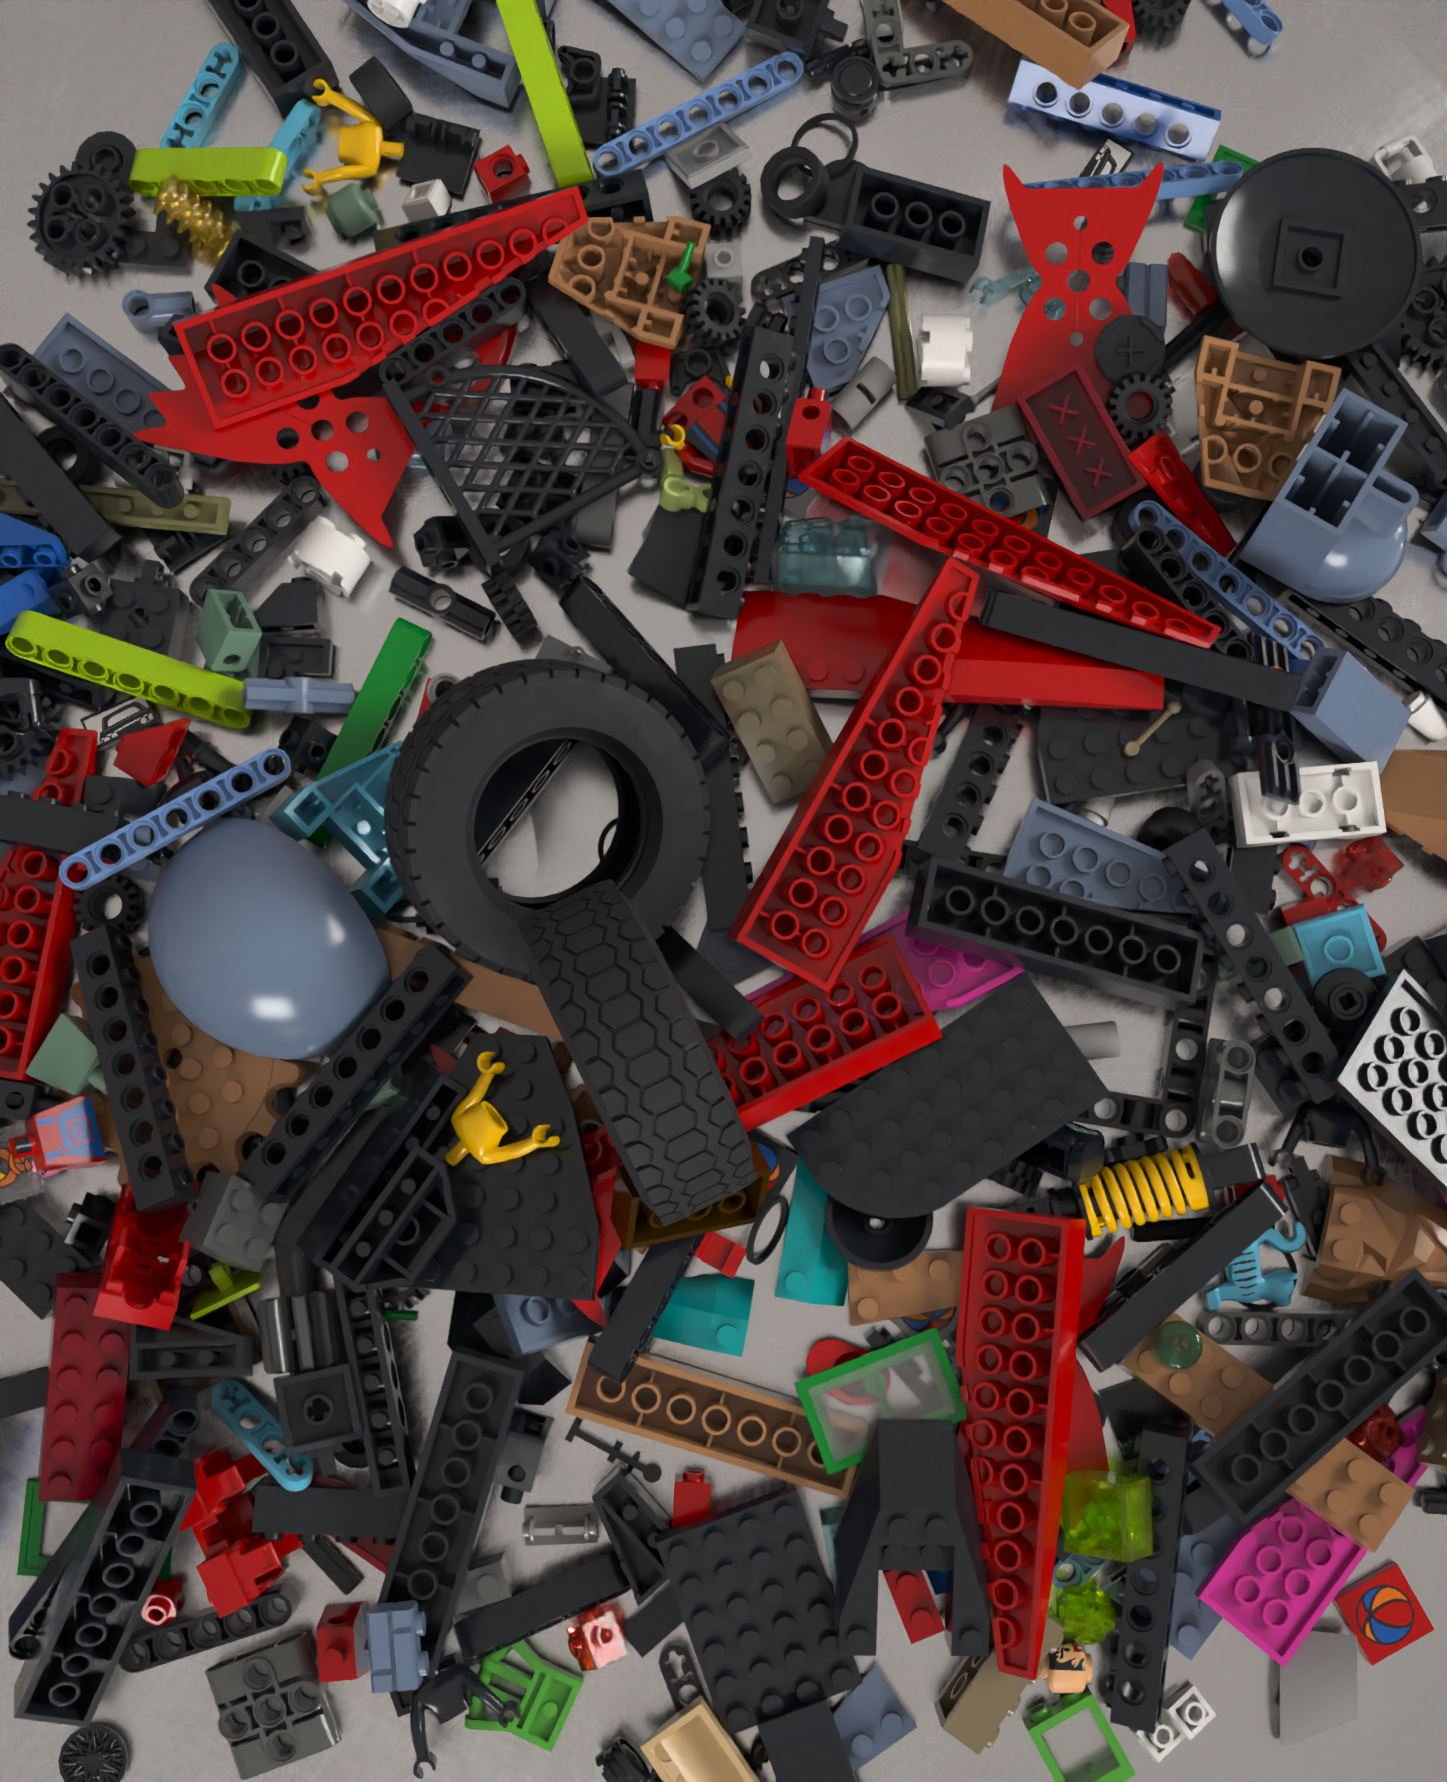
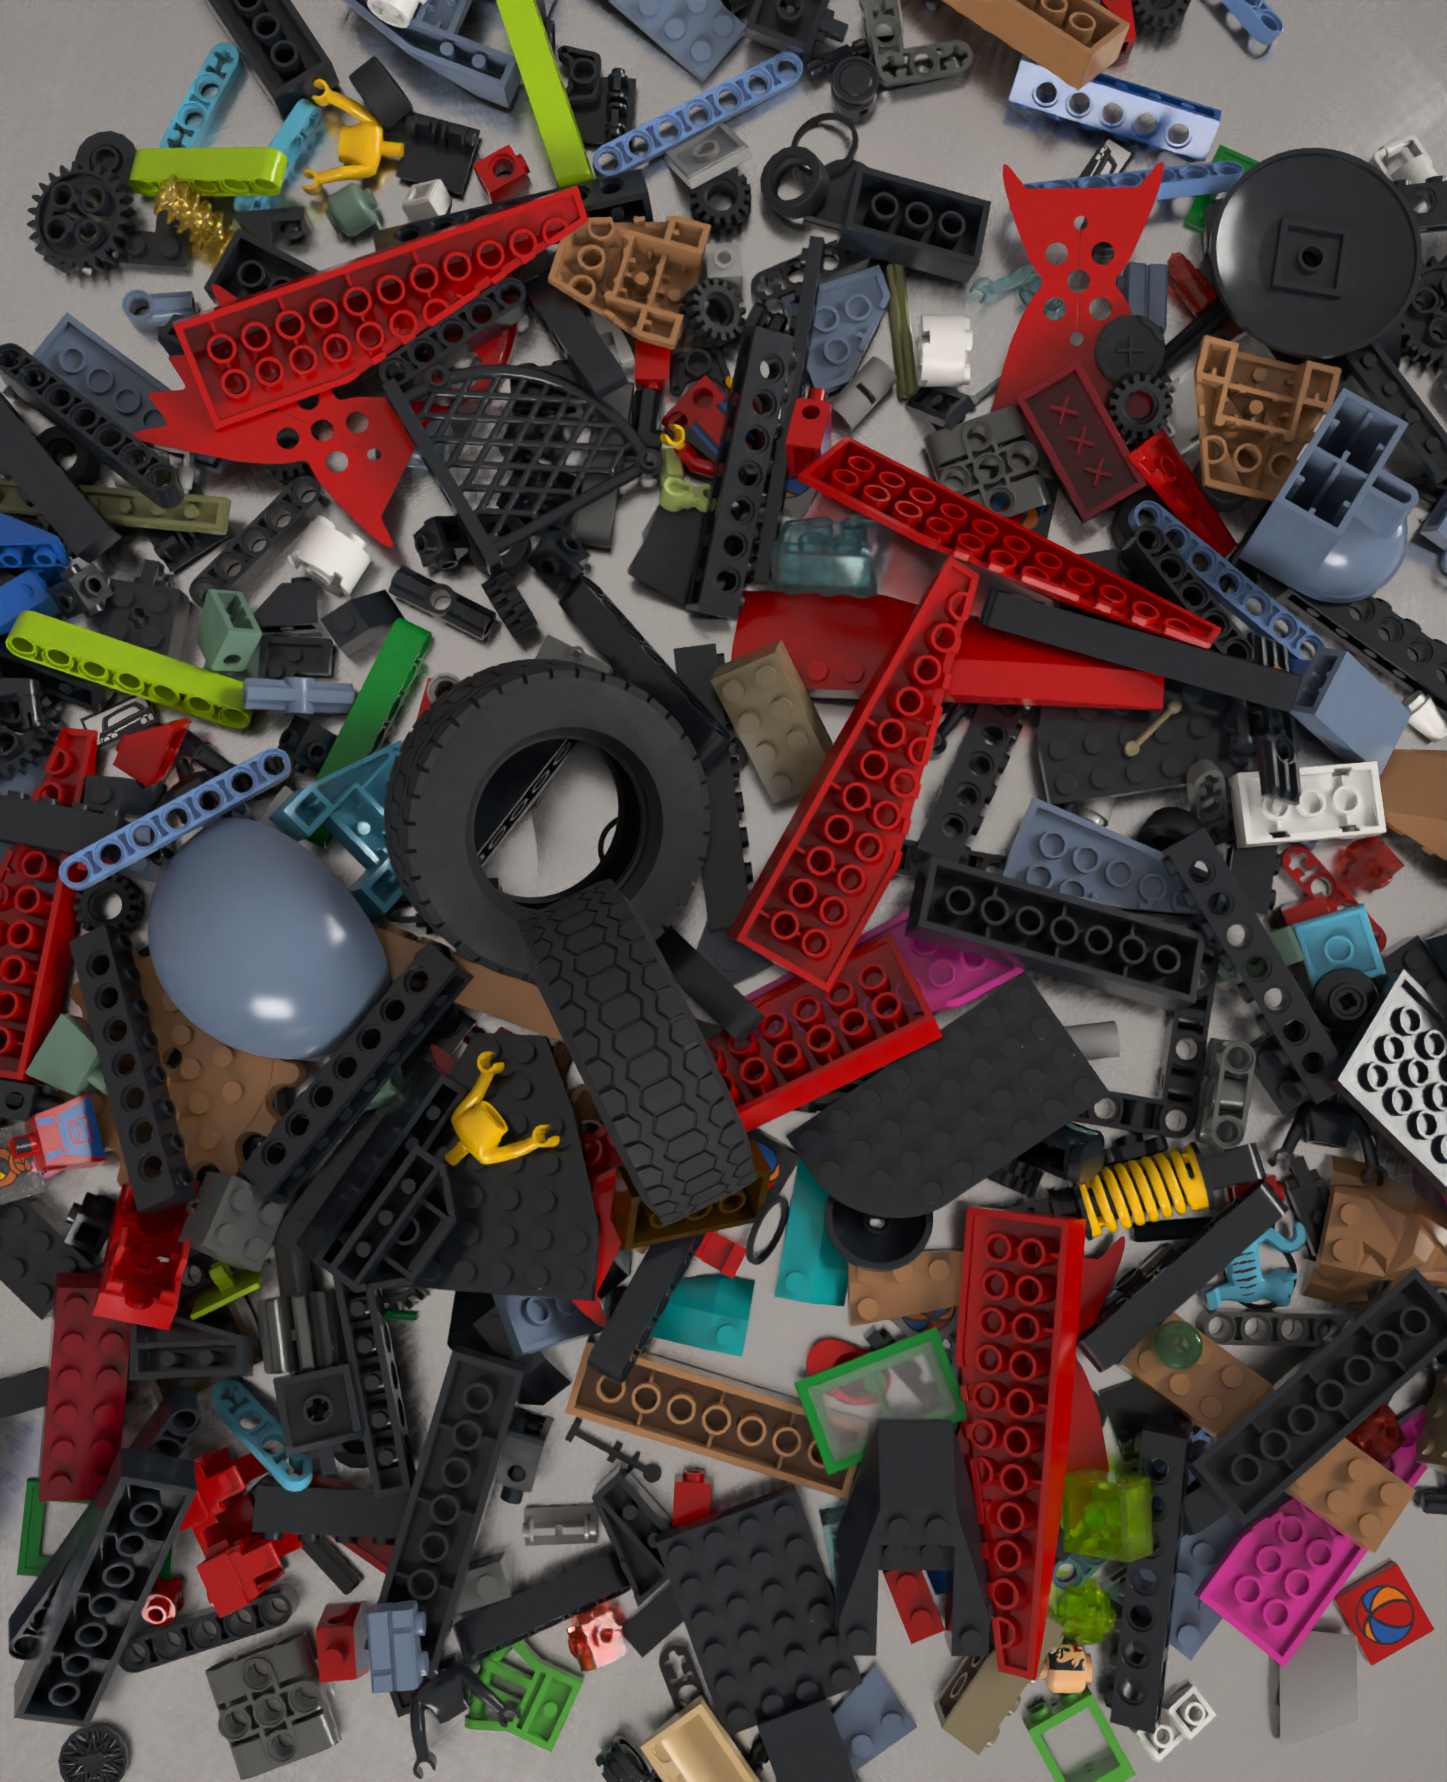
(361, 620): none -> black slope
(678, 278): green hand -> none

